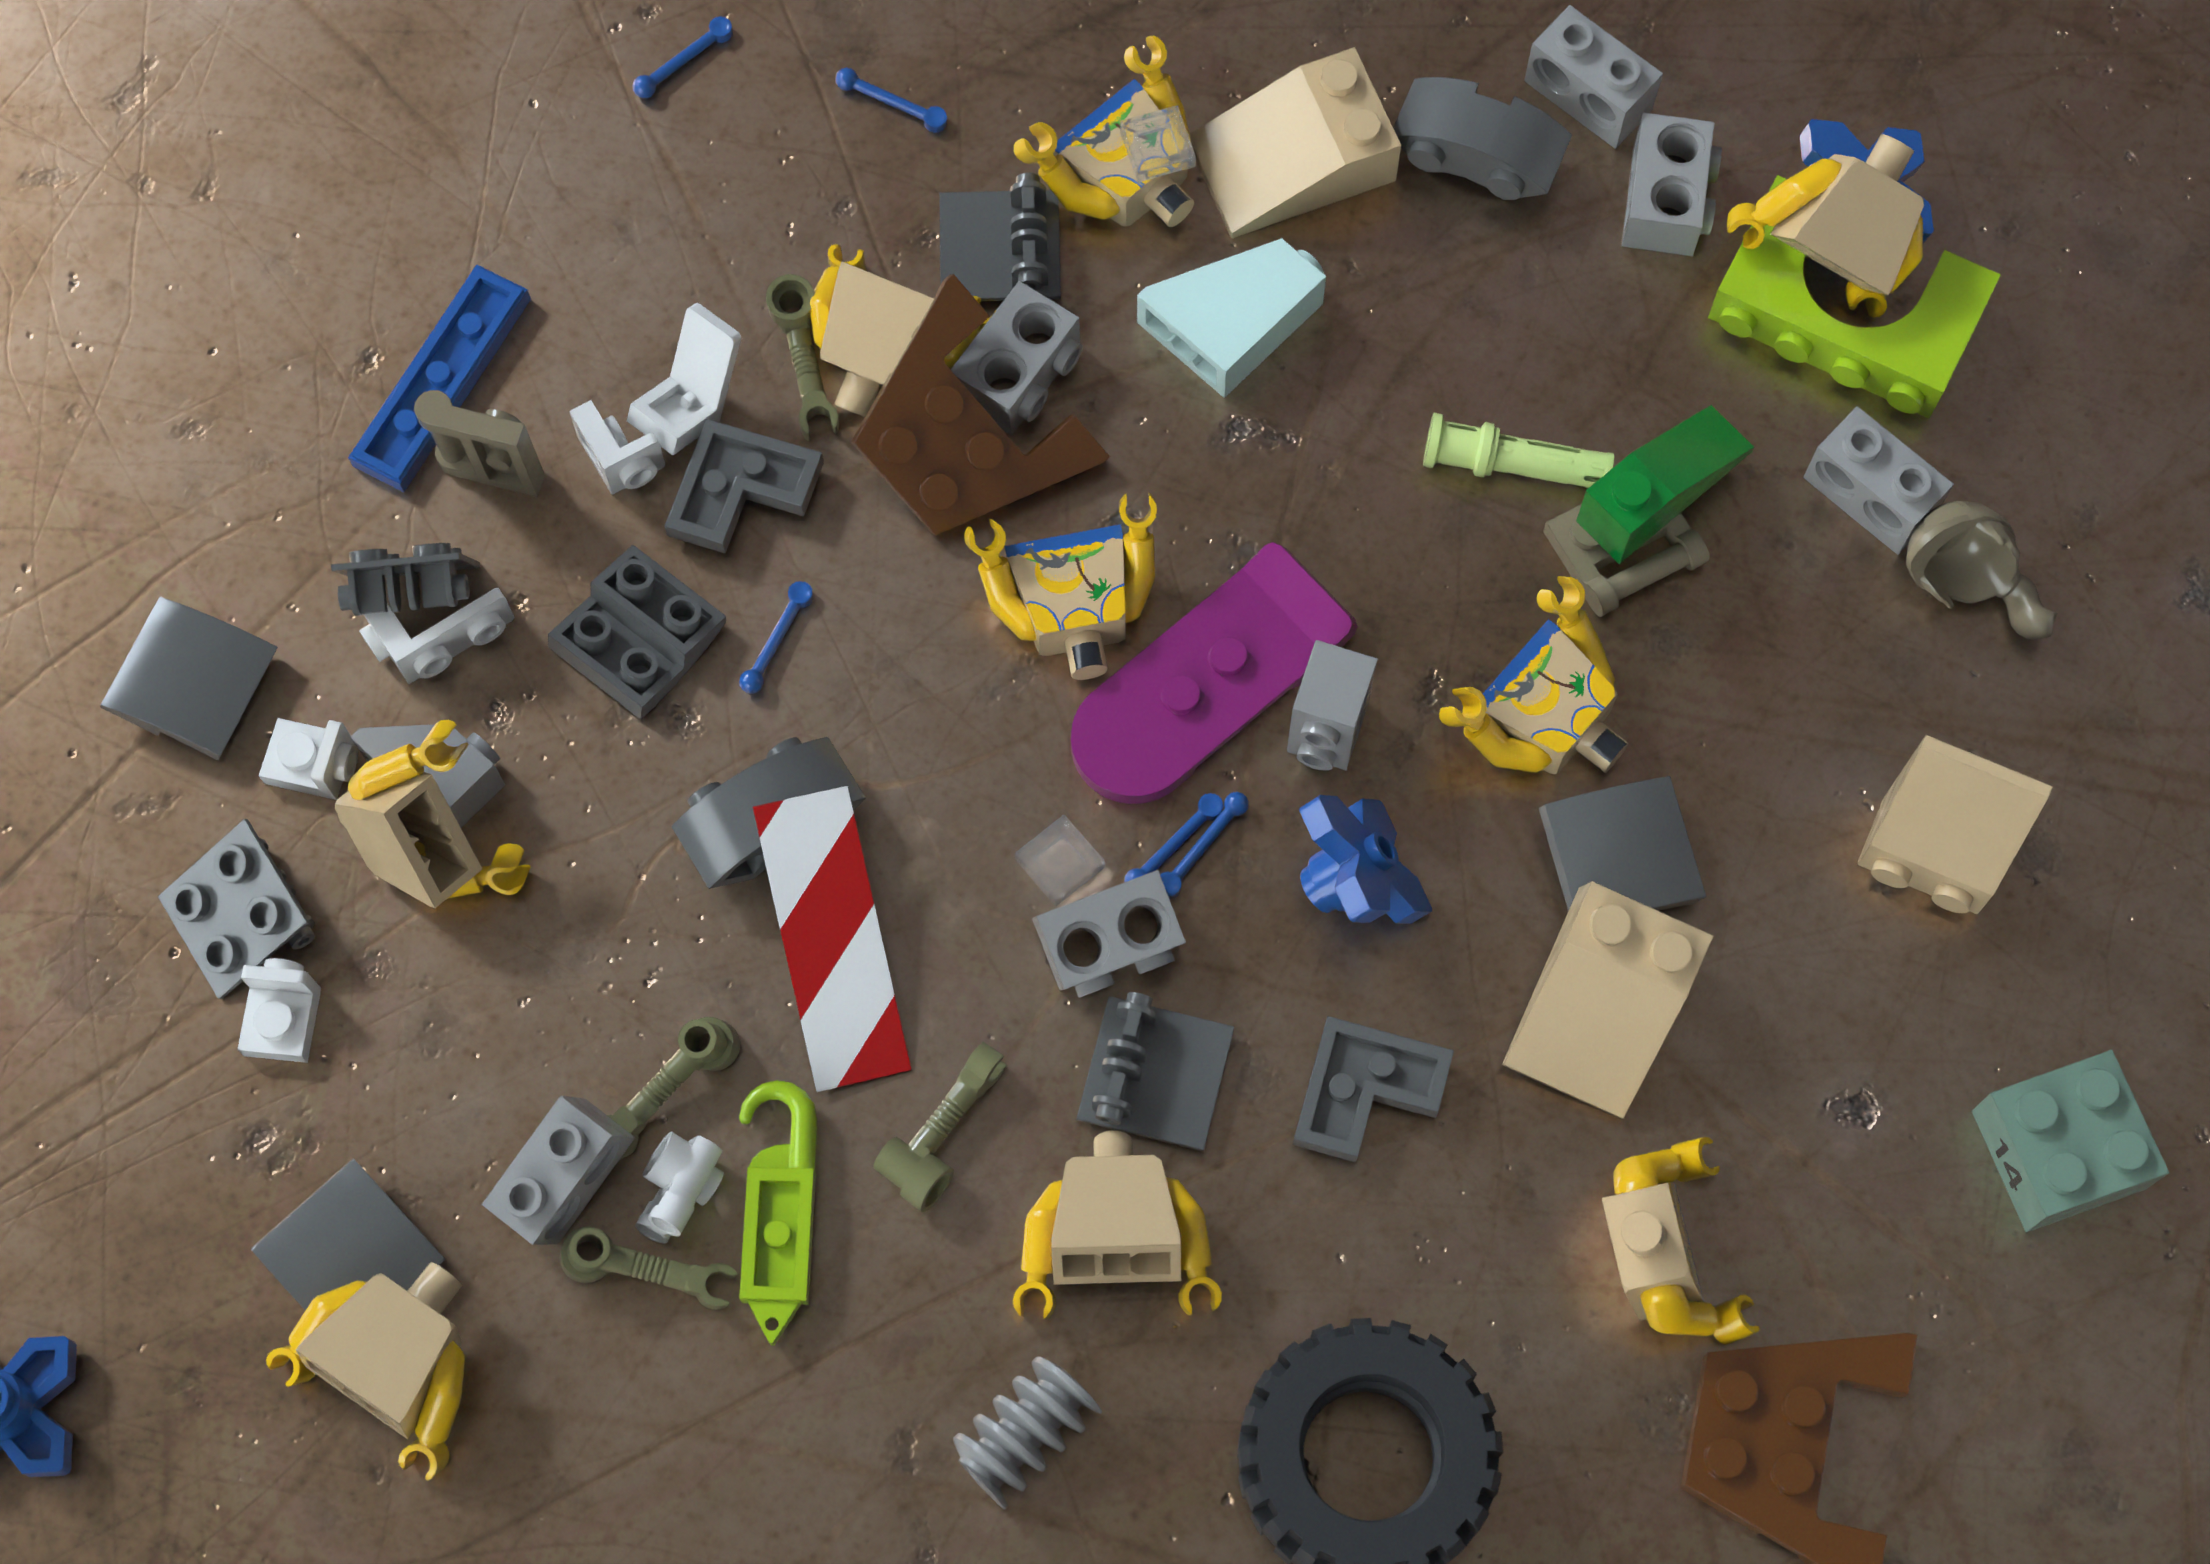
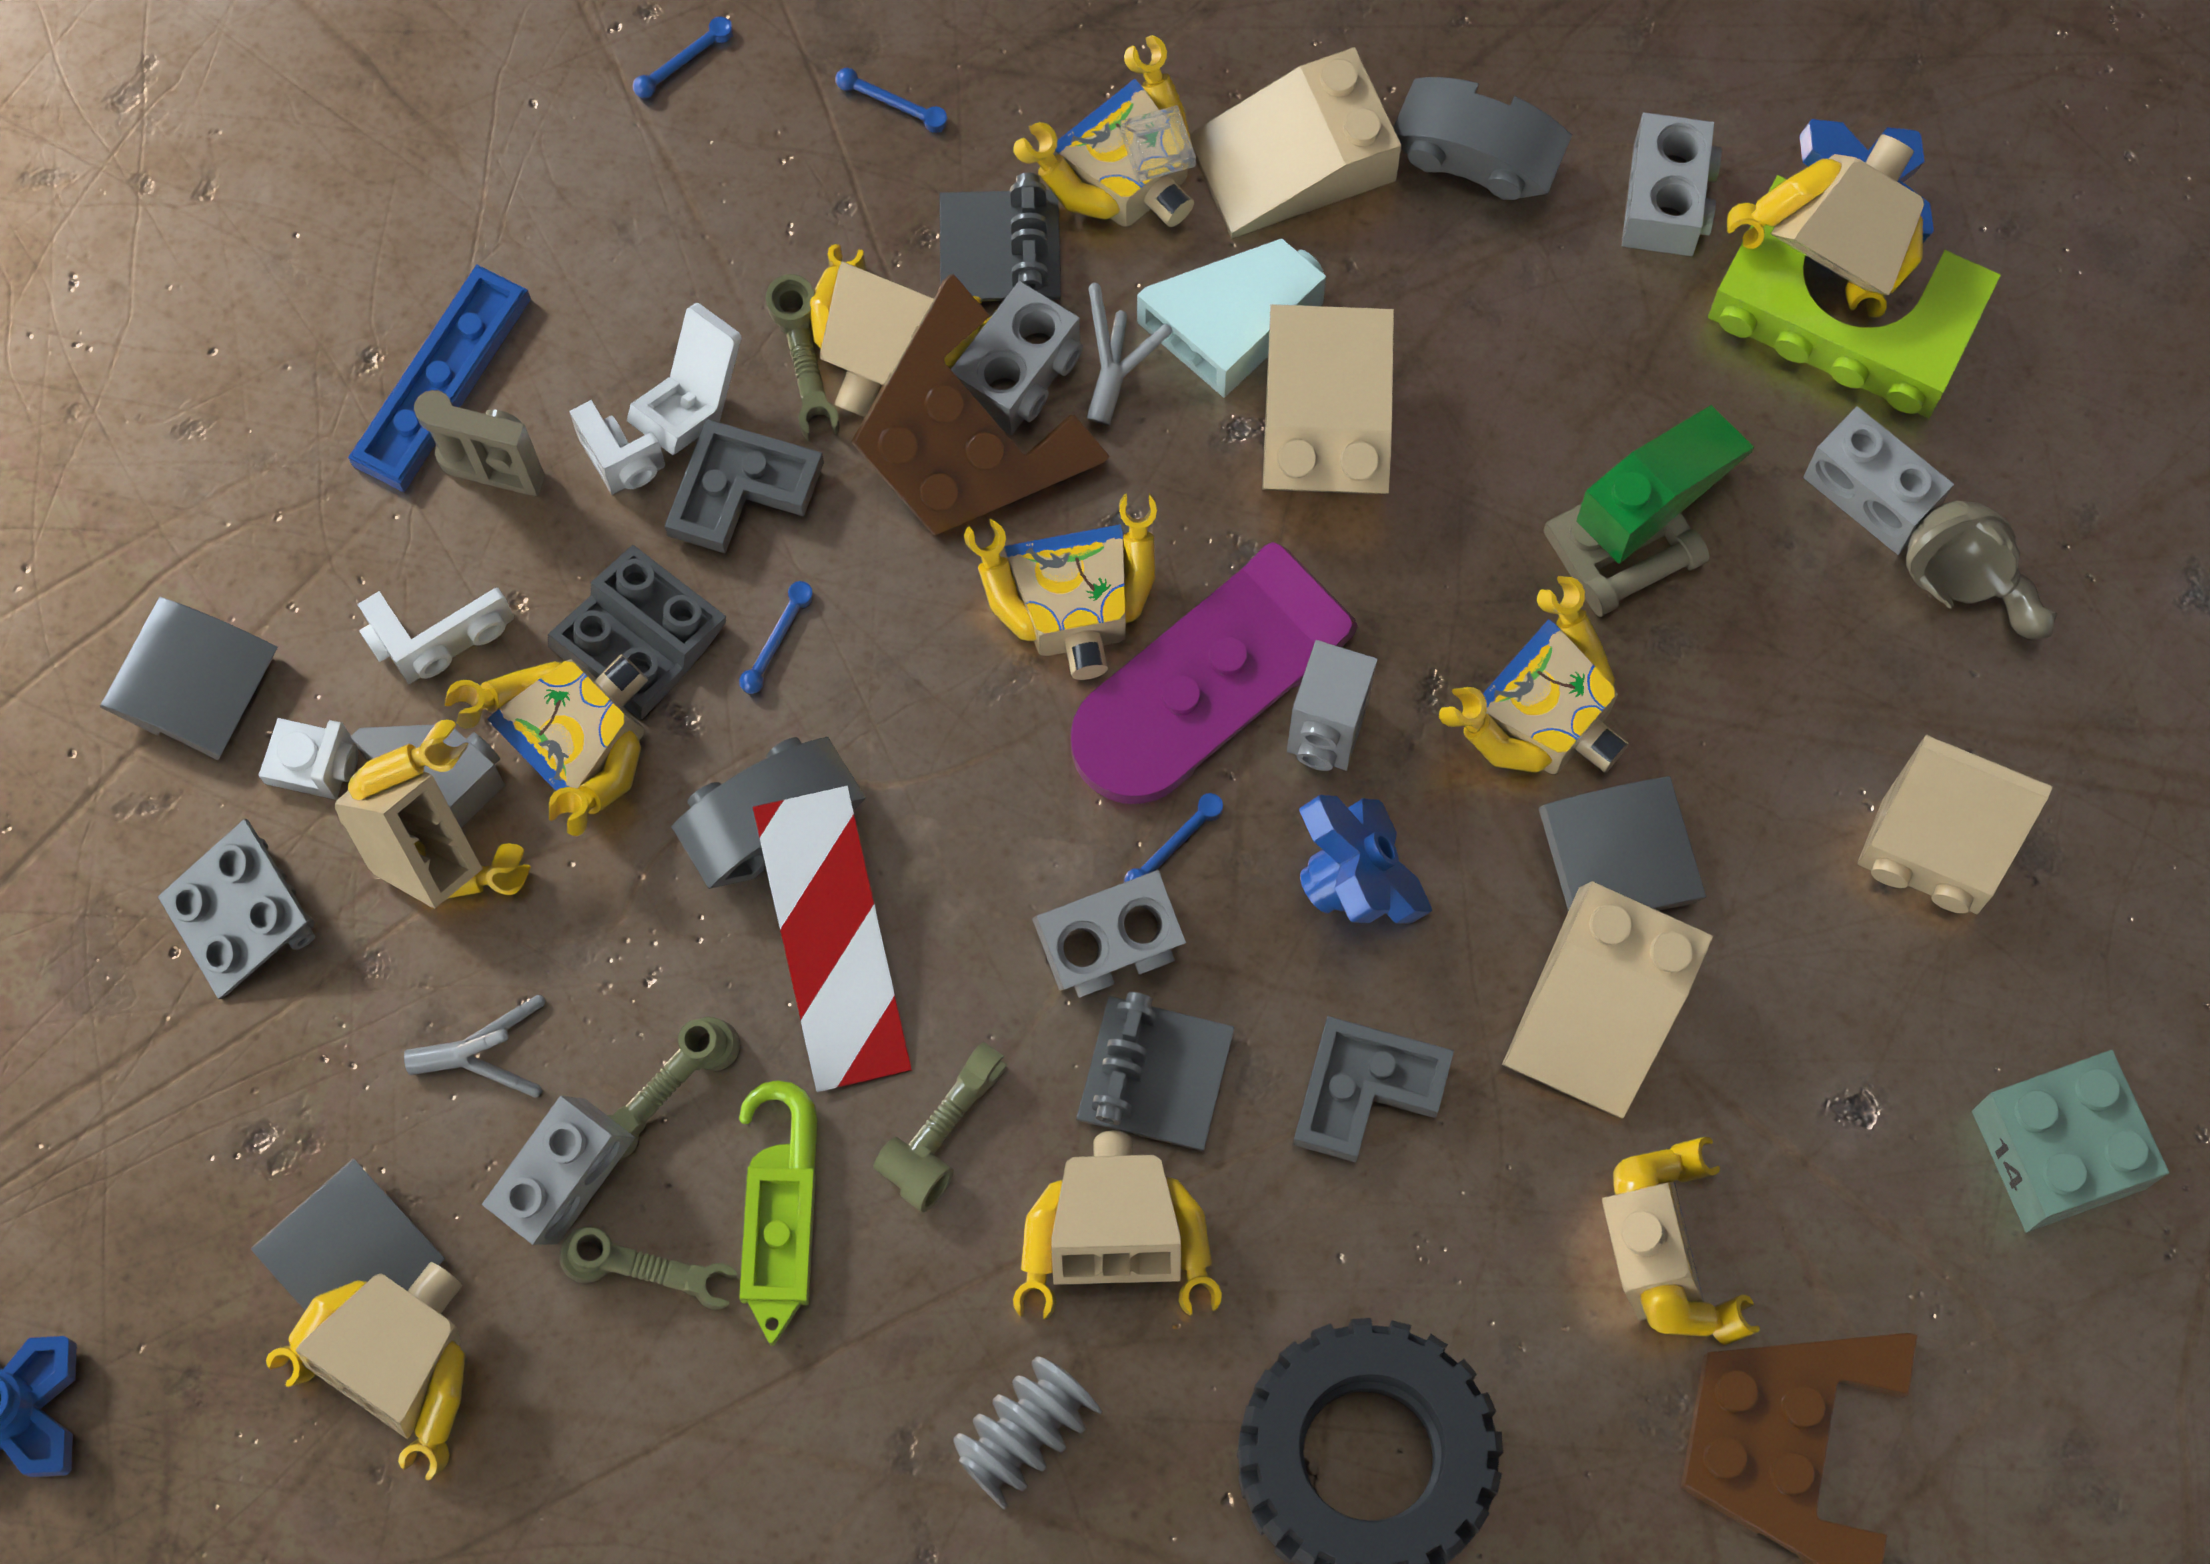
(279, 1011): white bracket -> none
(433, 562): dark grey hinge -> none
(462, 1053): none -> light grey plant
(565, 728): none -> torso
(685, 1176): white plate -> none
(1060, 860): clear tile -> none
(1110, 352): none -> light grey plant
(1235, 805): blue hinge -> none
(1329, 399): none -> tan slope
(1490, 451): yellowish green pin -> none
(1592, 76): light grey brick -> none

